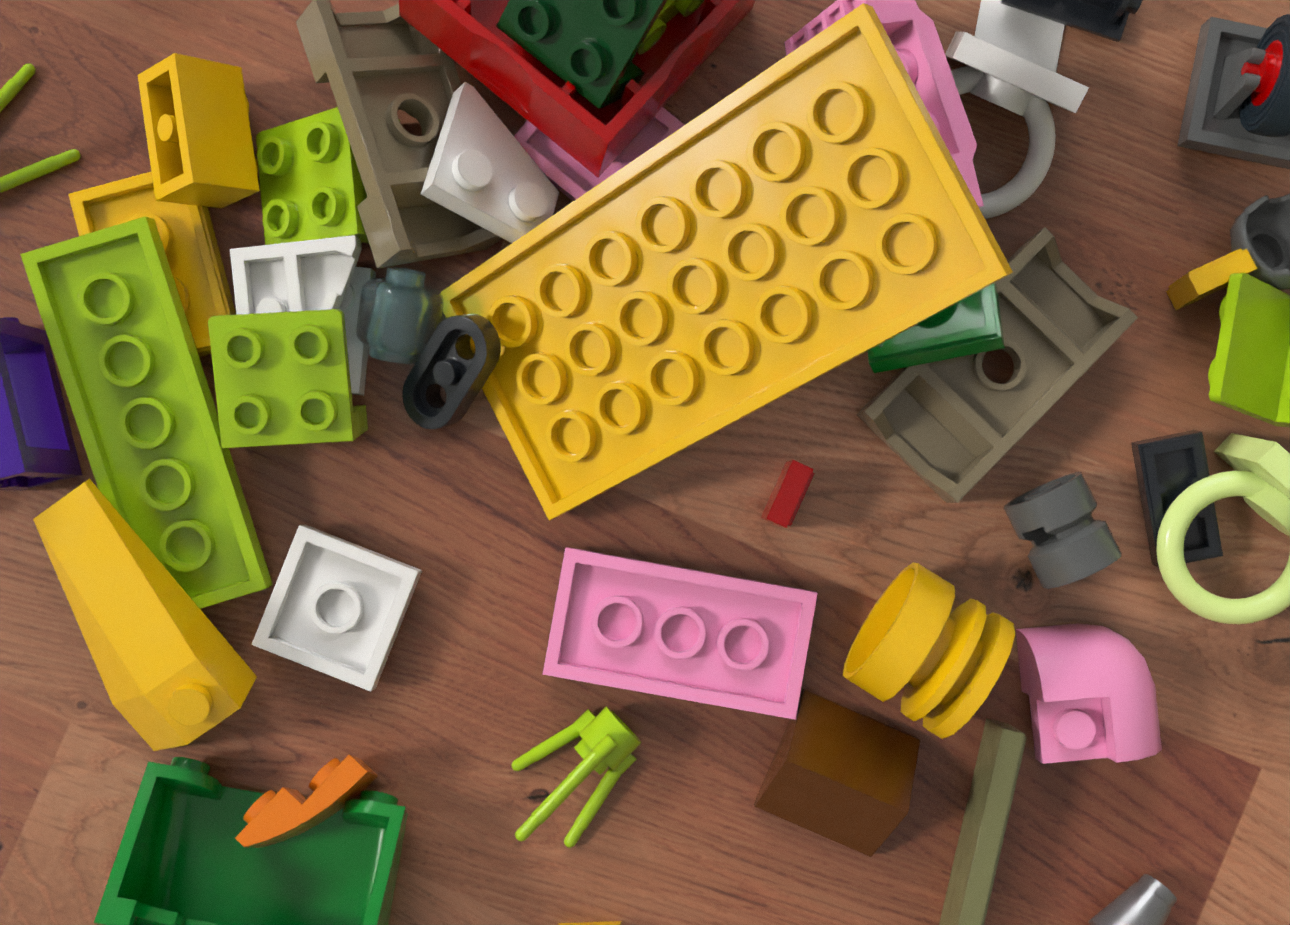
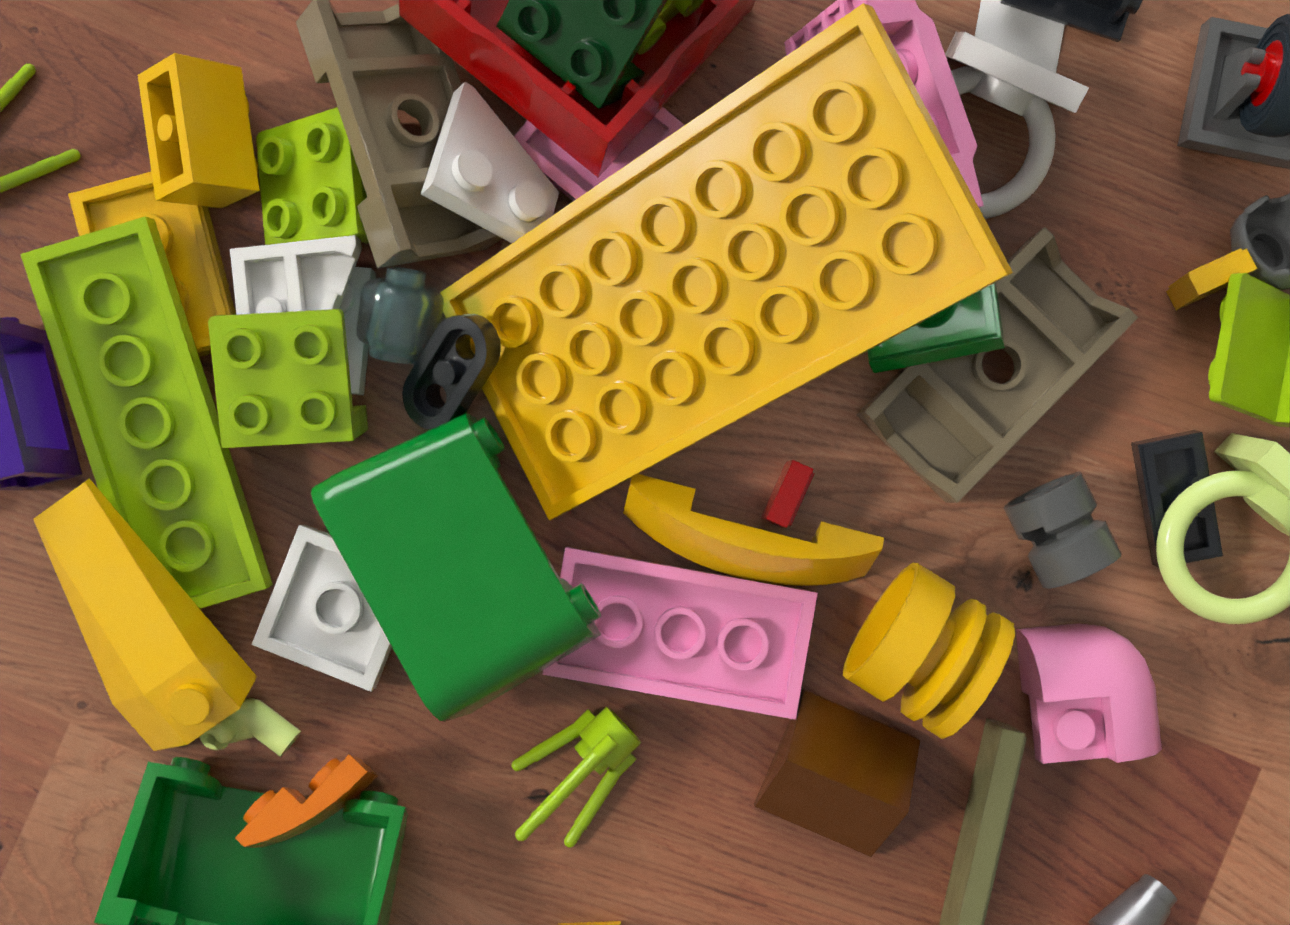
(252, 721): none -> yellowish green arm
(453, 567): none -> green windscreen
(745, 551): none -> yellow slope

